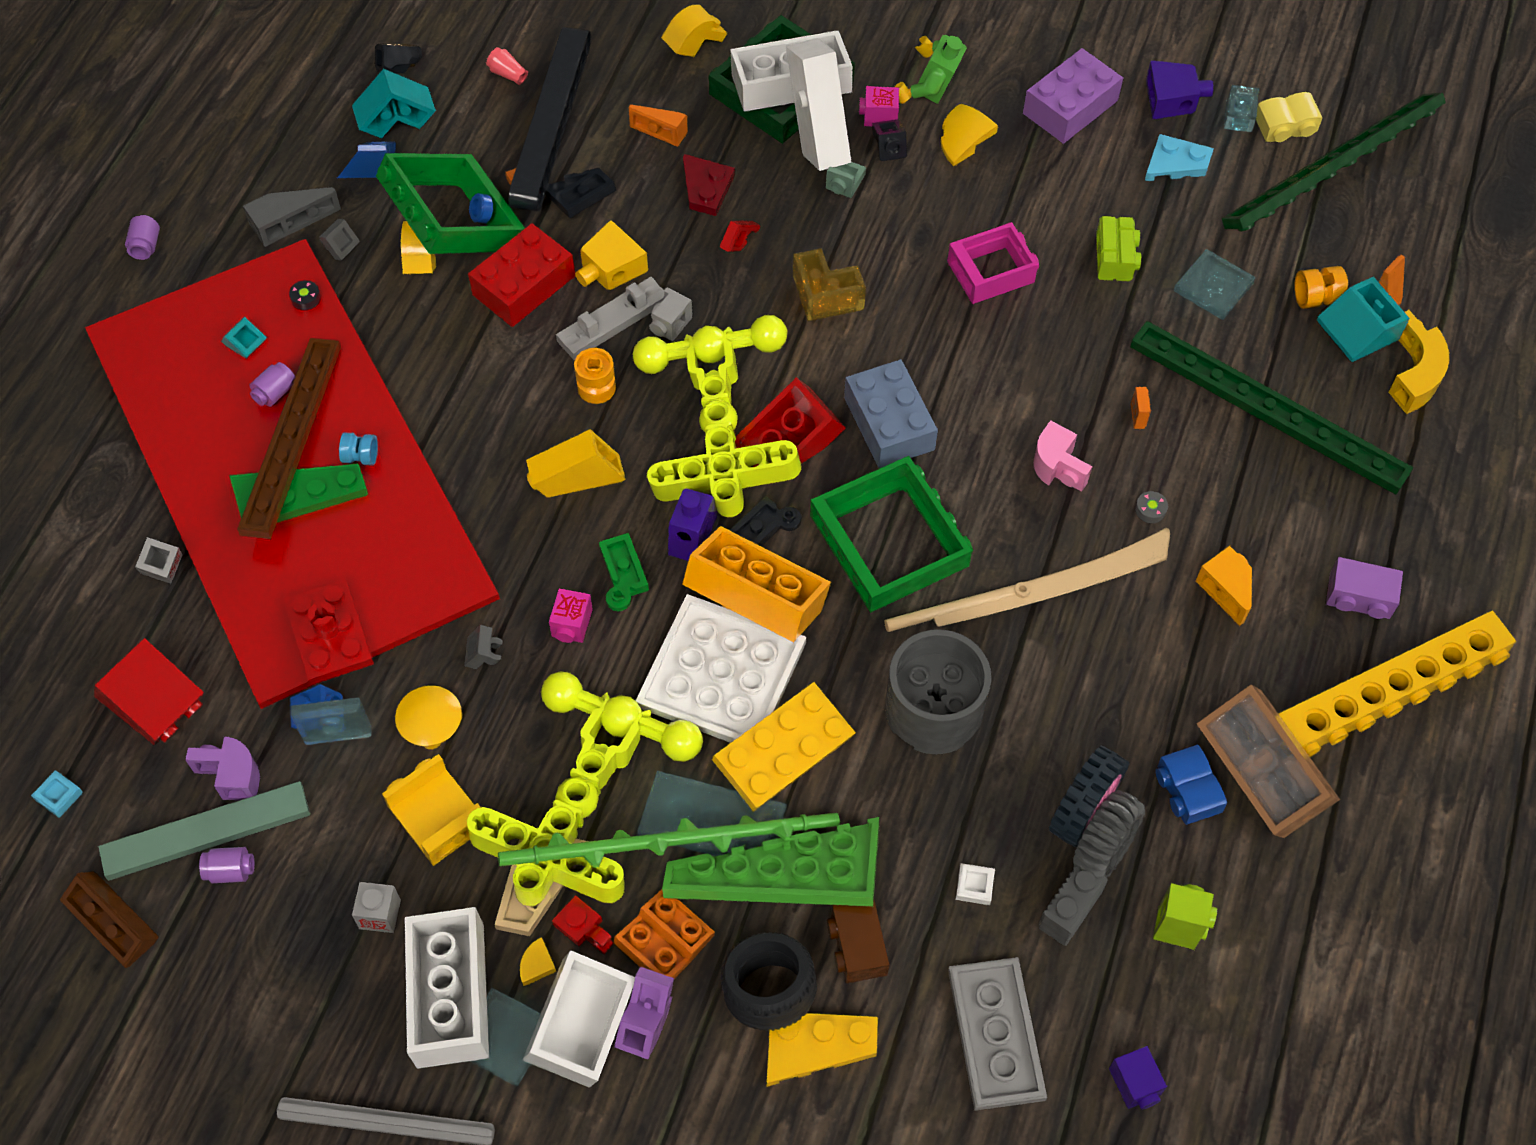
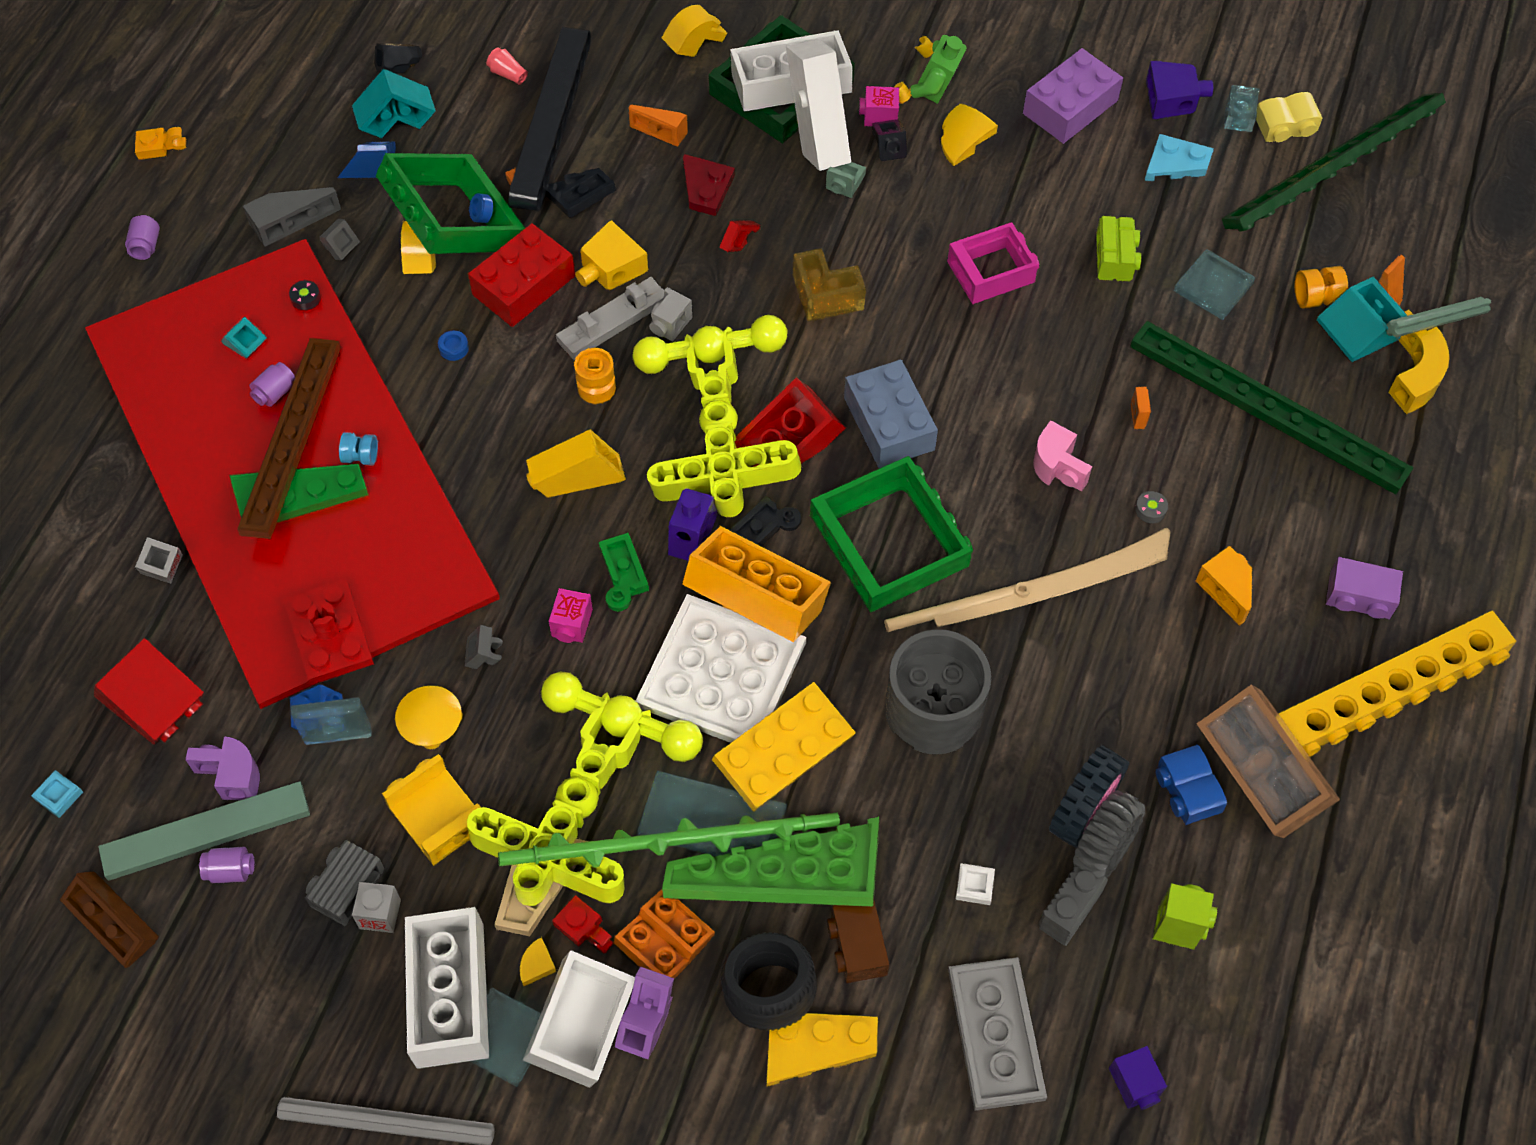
(156, 142): none -> light orange plate
(337, 886): none -> dark grey brick
(453, 345): none -> blue tile
(1438, 316): none -> sand green axle

